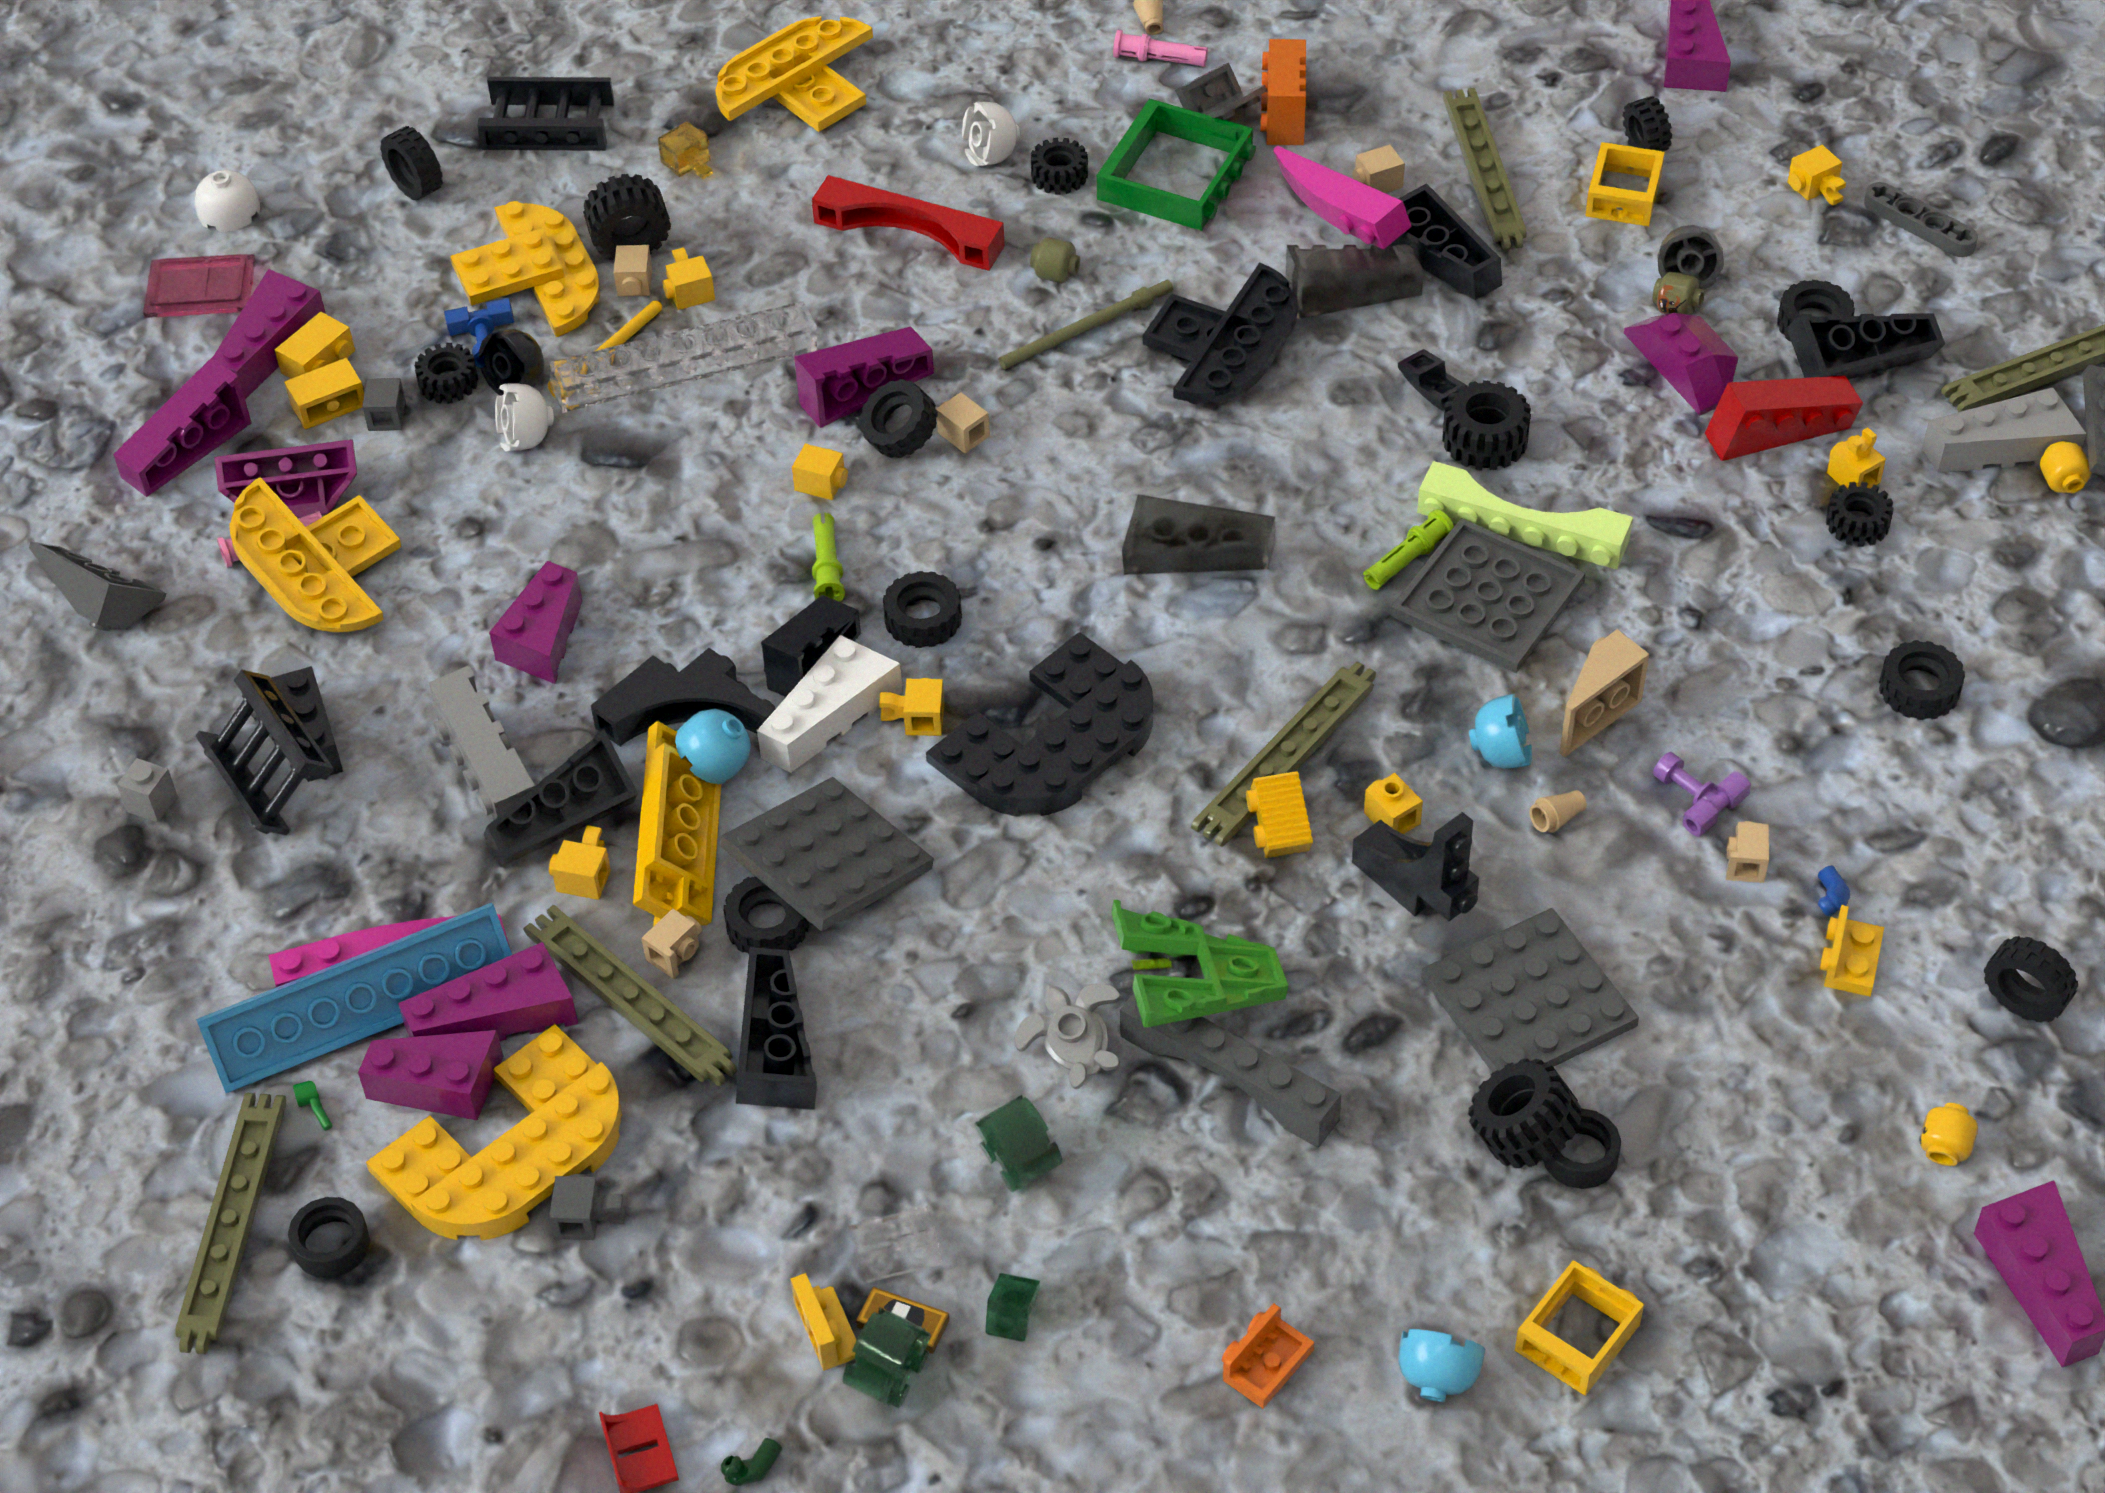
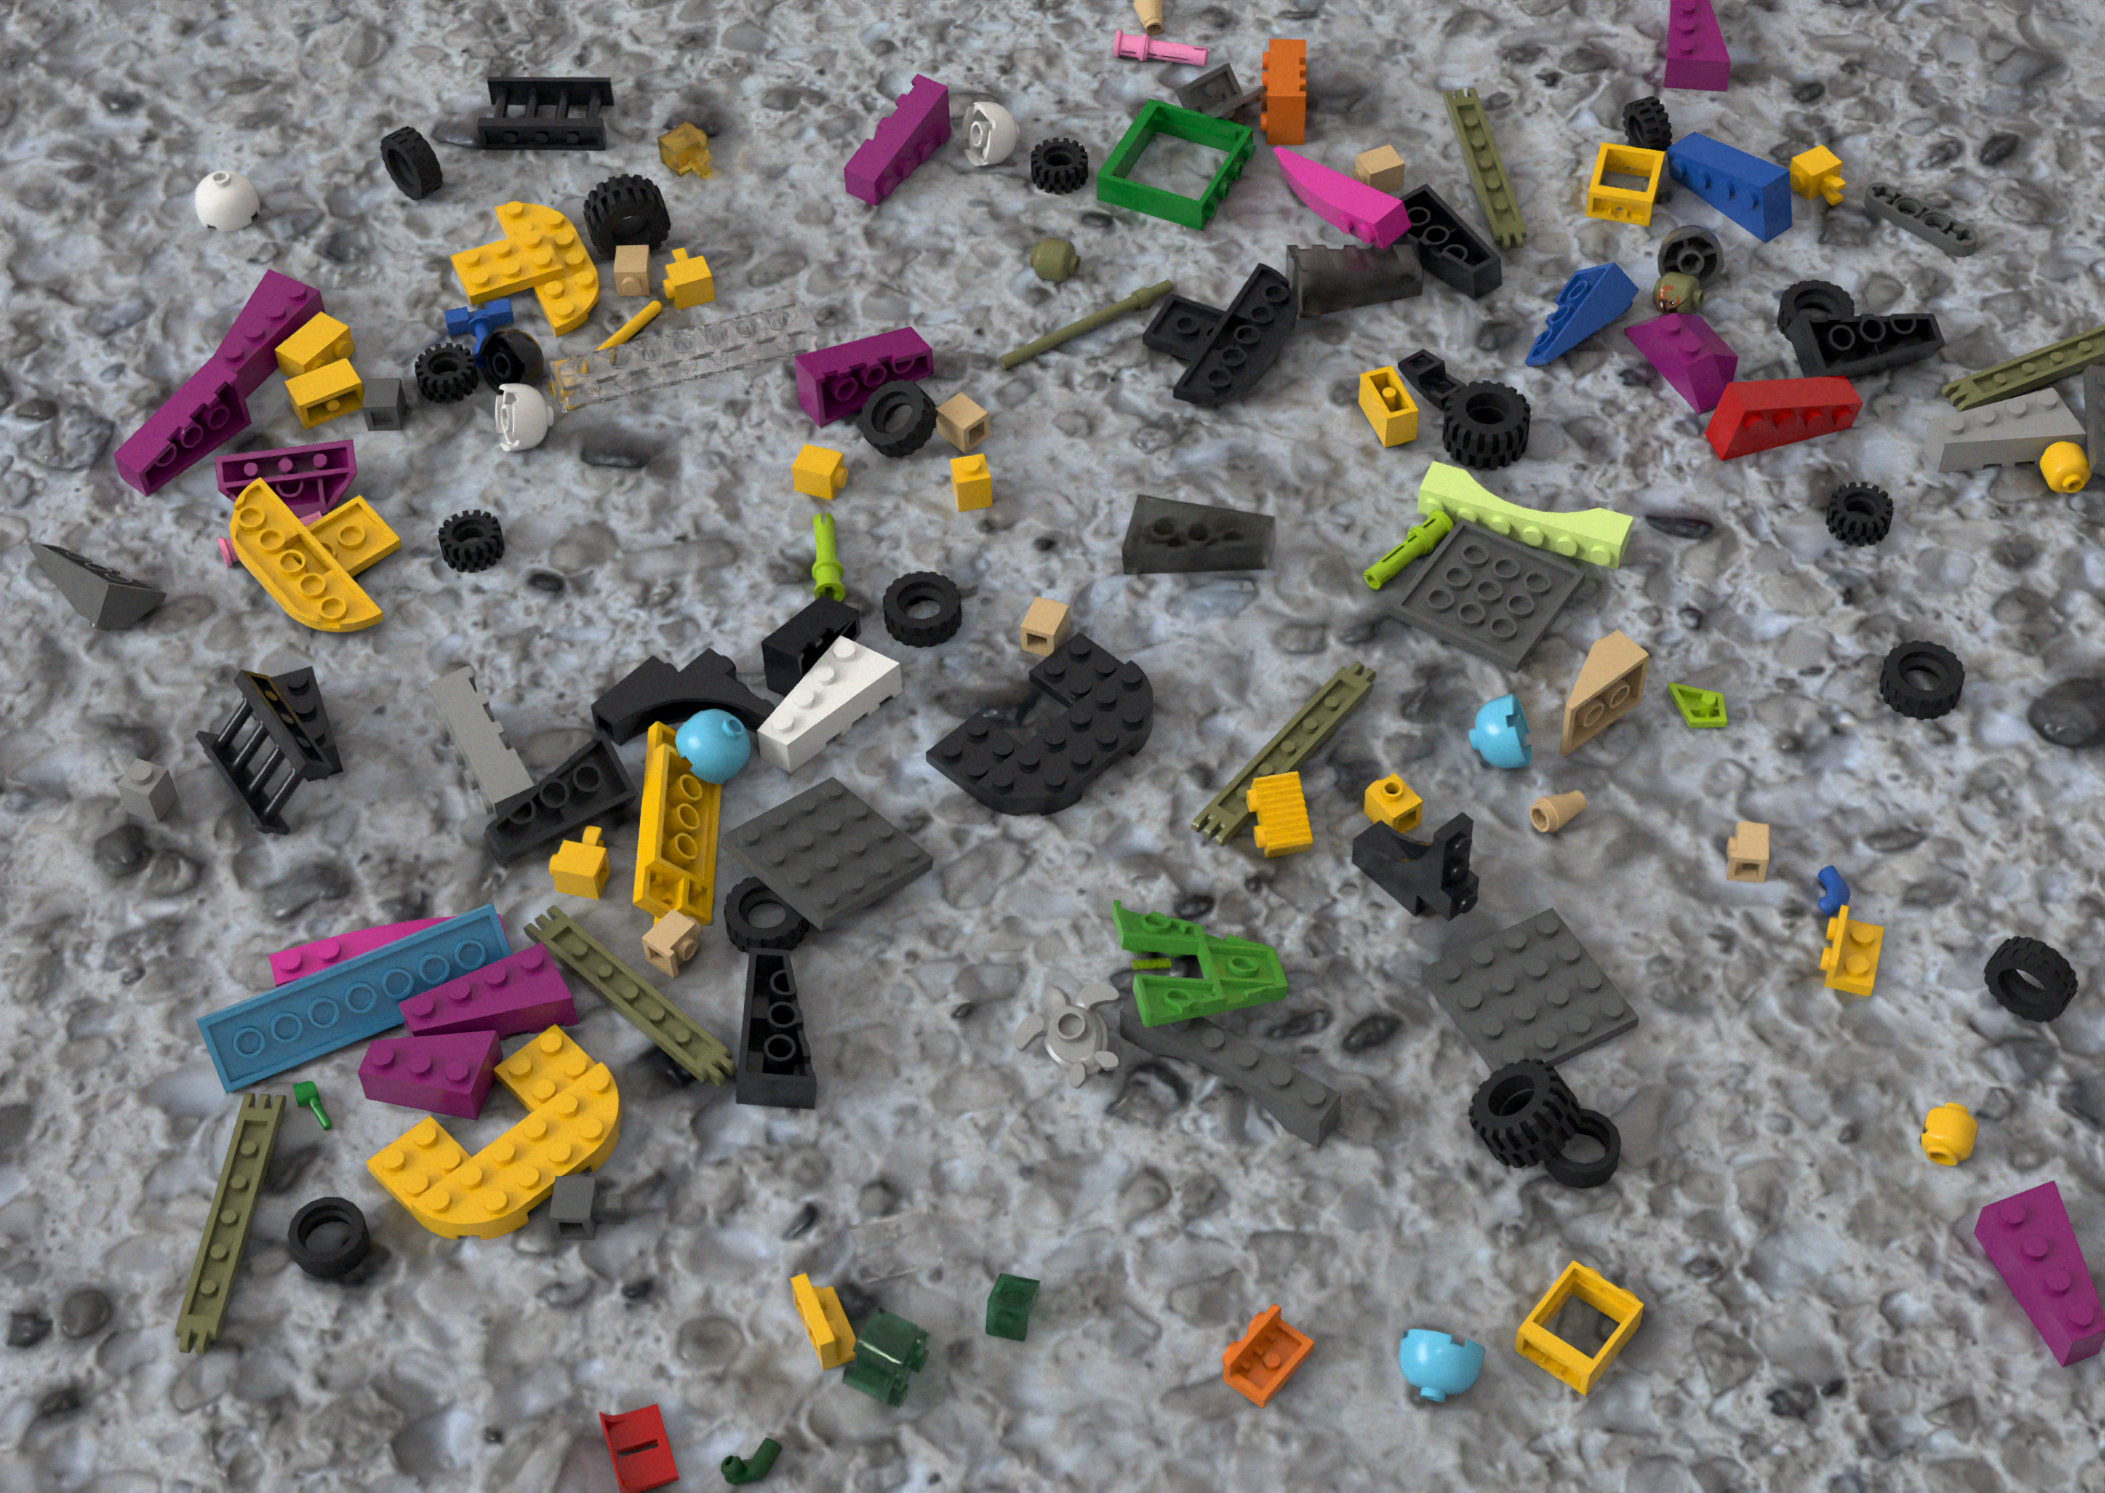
(199, 285): clear pink piece -> none
(475, 553): none -> black tyre
(539, 622): magenta wedge -> none
(795, 72): yellow plate -> none
(853, 205): red arch -> none
(900, 142): none -> magenta wedge
(920, 707): yellow brick -> none
(928, 1317): tile -> none
(971, 482): none -> yellow brick
(1019, 1142): clear green brick -> none
(1044, 626): none -> tan brick
(1388, 406): none -> yellow brick
(1585, 305): none -> blue wedge
(1699, 706): none -> lime piece
(1708, 798): medium lavender bar -> none
(1734, 183): none -> blue wedge
(1856, 460): yellow brick -> none

